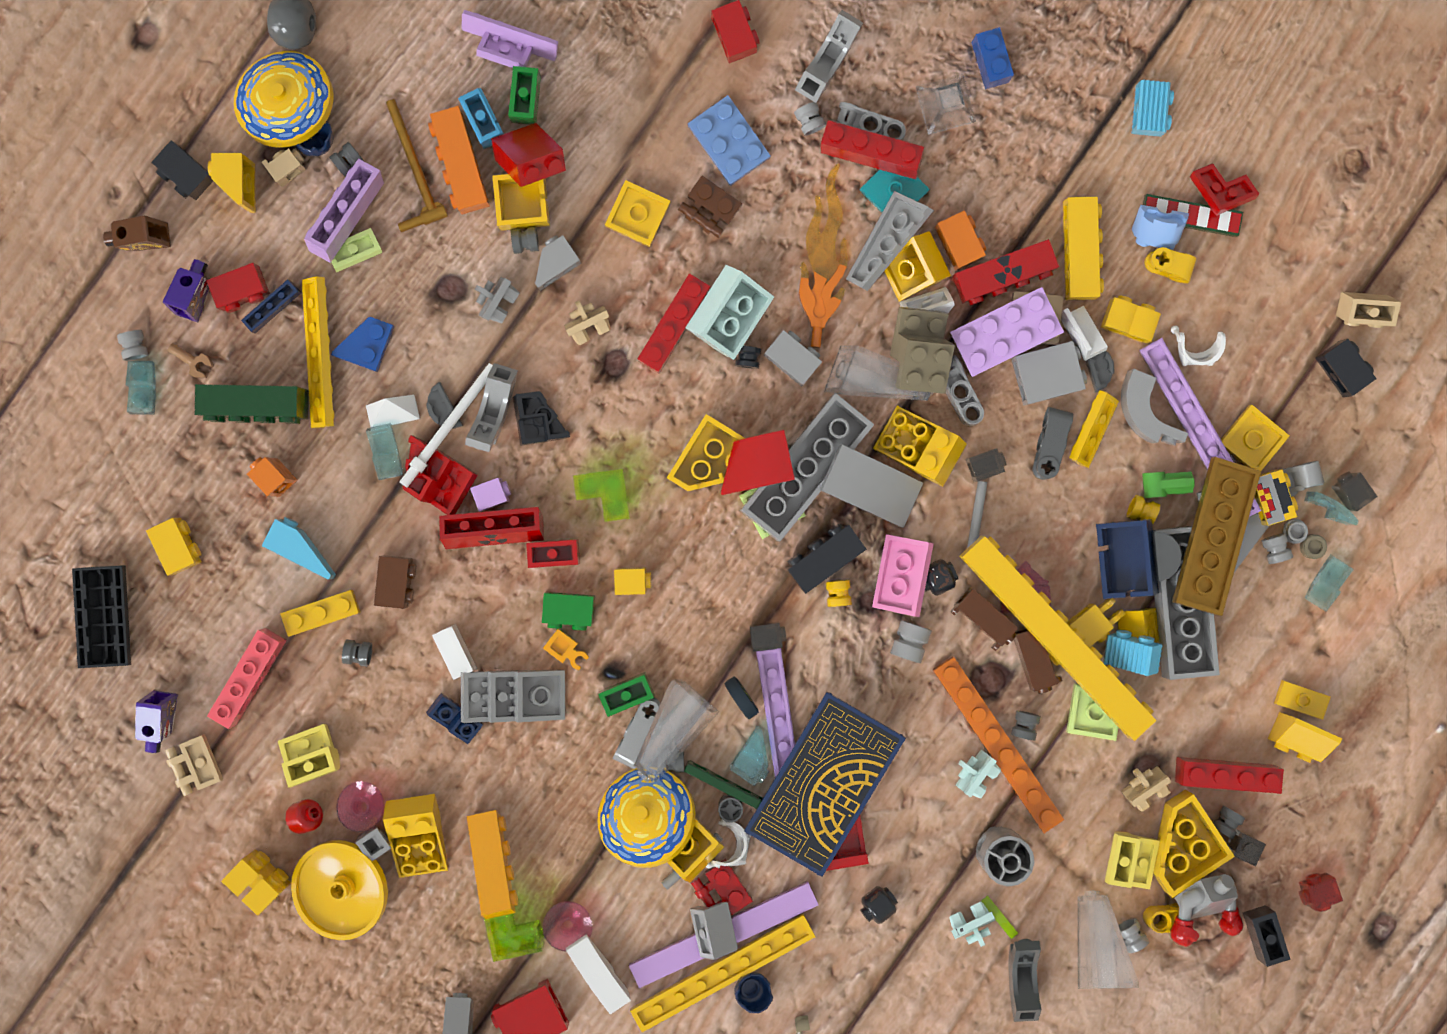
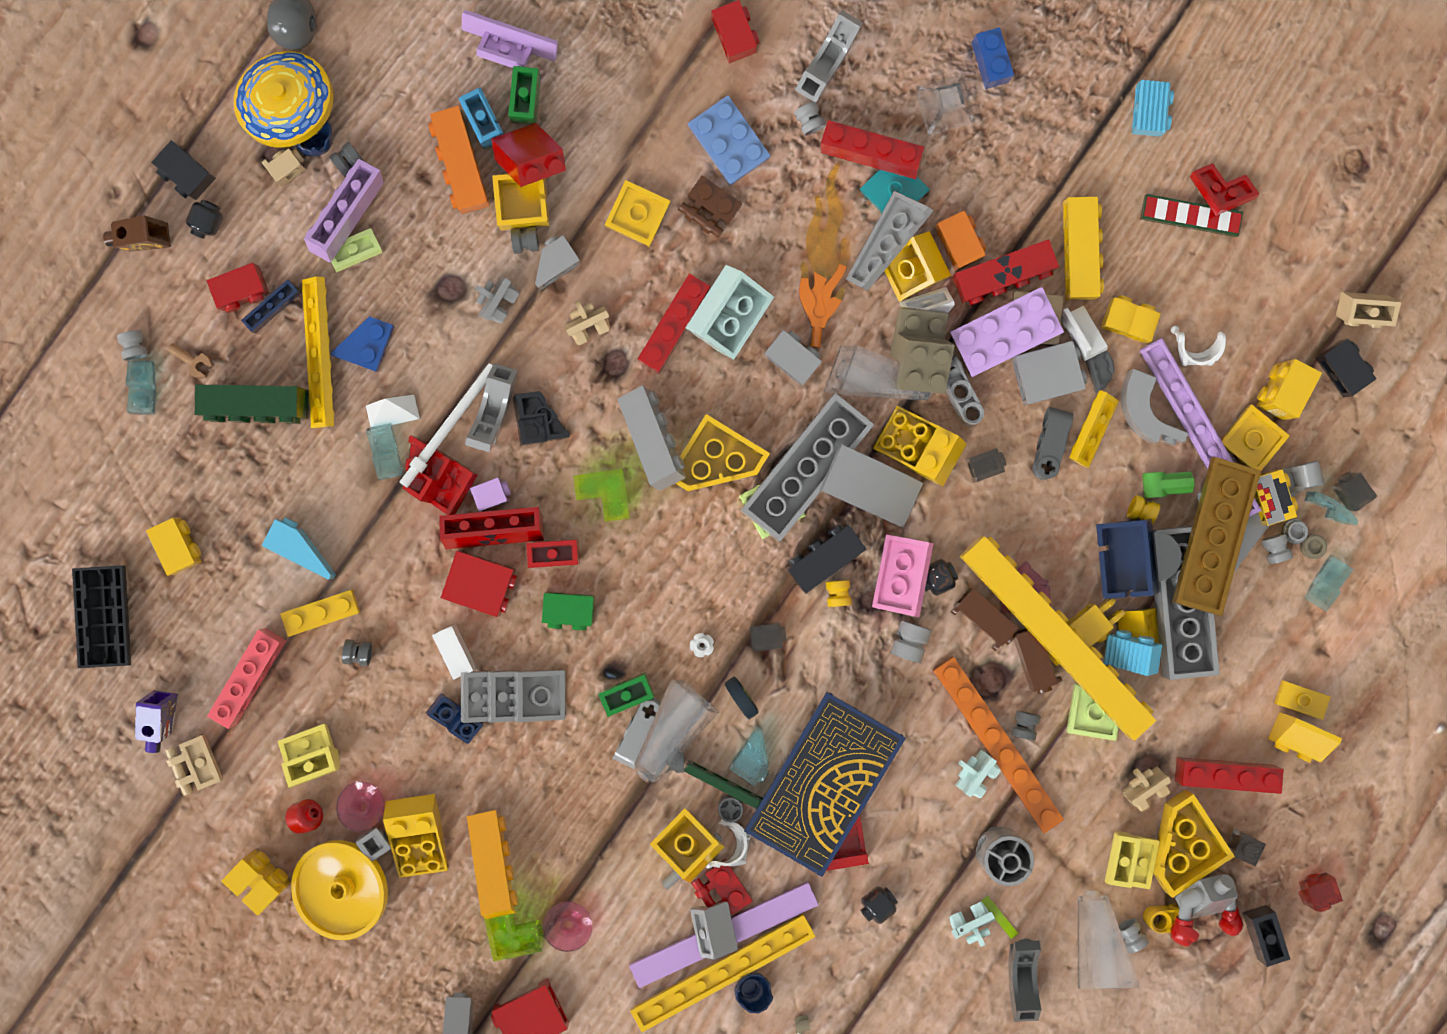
(188, 291): dark purple torso -> none
(204, 219): none -> black head
(235, 176): yellow slope -> none
(271, 476): orange brick -> none
(394, 582): reddish brown brick -> none
(433, 210): pearl gold bar -> none
(440, 406): dark grey tile -> none
(479, 584): none -> red brick
(562, 647): light orange plate -> none
(598, 974): white slope -> none
(631, 580): yellow brick -> none
(646, 820): dish -> none
(652, 438): none -> light grey brick
(695, 645): none -> white plate
(748, 357): black wheel -> none
(758, 463): red slope -> none
(776, 705): lavender tile -> none
(859, 116): light grey piece -> none
(977, 512): light grey bar -> none
(1158, 228): light blue cylinder -> none
(1174, 264): yellow piece -> none
(1228, 822): dark grey wheel -> none
(1288, 389): none -> yellow brick

